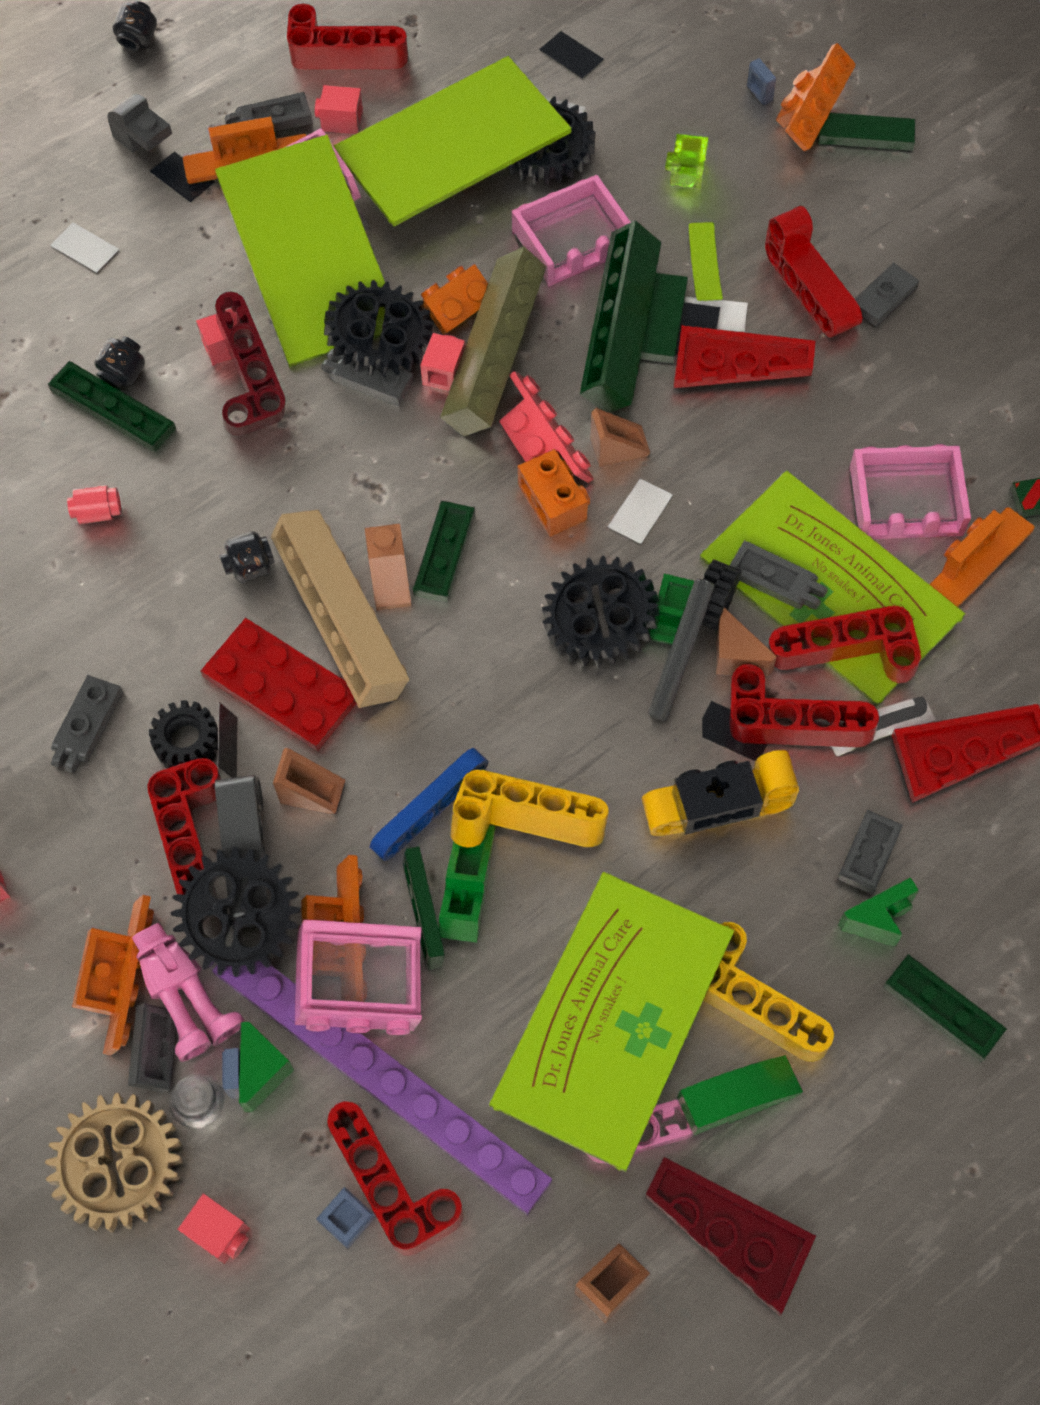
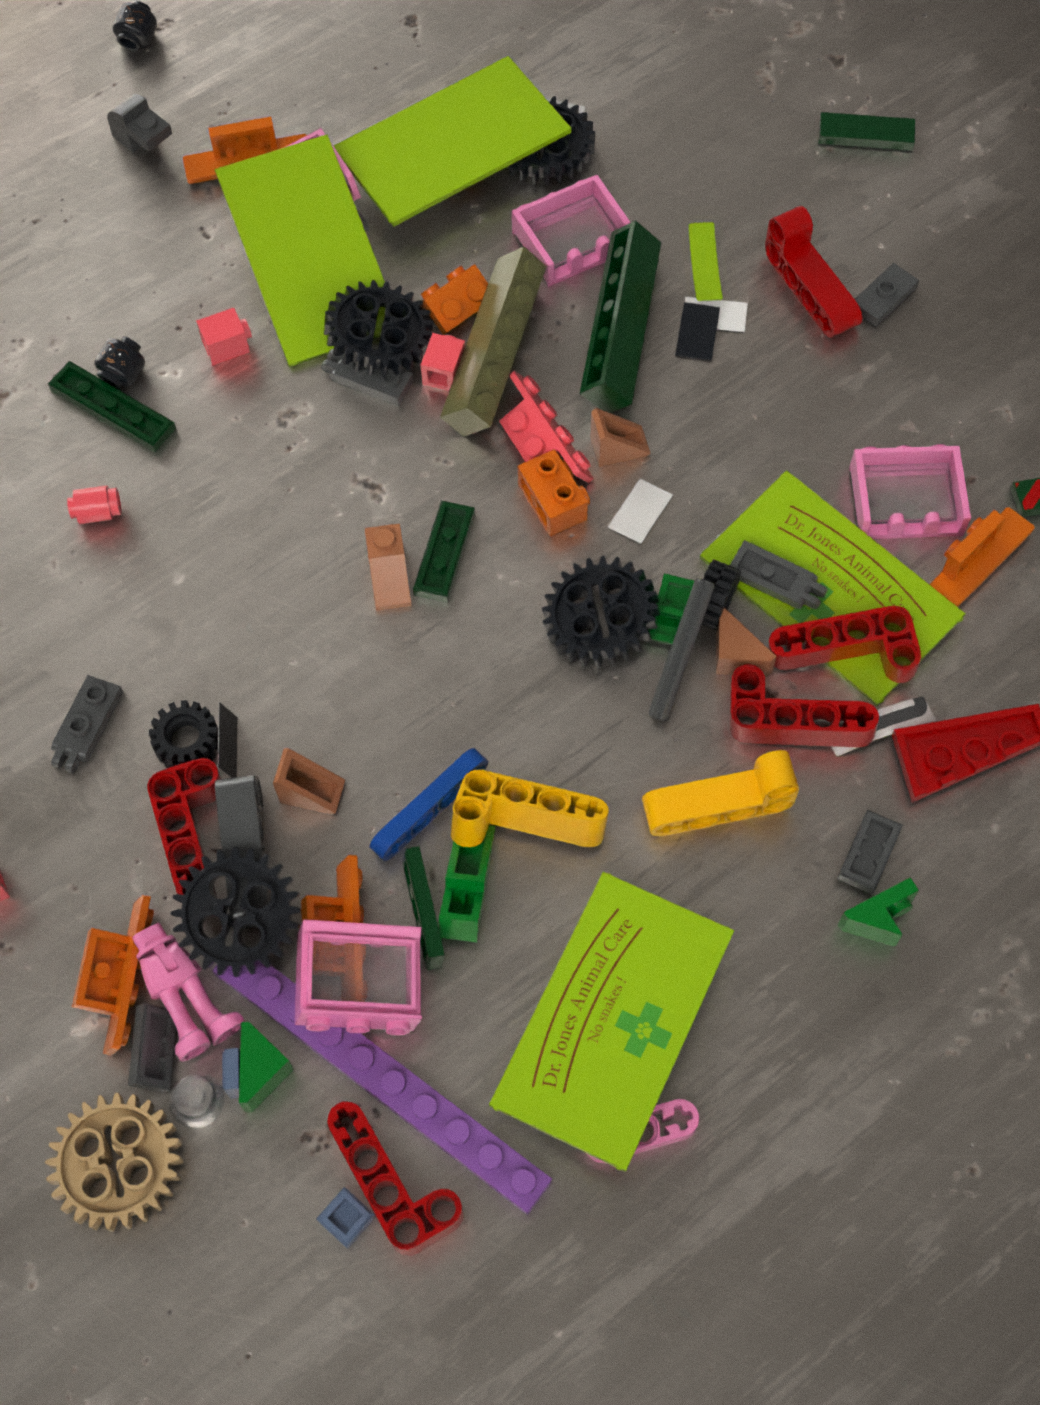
(84, 247): white sticker -> none
(173, 174): black sticker -> none
(215, 1229): coral brick -> none
(244, 361): dark red beam -> none
(247, 556): black head -> none
(280, 684): red plate -> none
(285, 112): dark grey hinge -> none
(339, 109): coral brick -> none
(339, 608): tan brick -> none
(343, 46): red beam -> none
(571, 54): black sticker -> none
(611, 1282): nougat slope -> none
(664, 318): dark green tile -> none
(687, 161): clear neon green brick -> none
(703, 810): black brick -> none
(717, 729): black sticker -> none
(734, 357): red wing -> none
(738, 1094): green slope -> none
(743, 1237): dark red wing -> none
(761, 81): sand blue tile -> none
(764, 1001): yellow beam -> none
(814, 97): orange bracket -> none
(945, 1008): dark green tile -> none

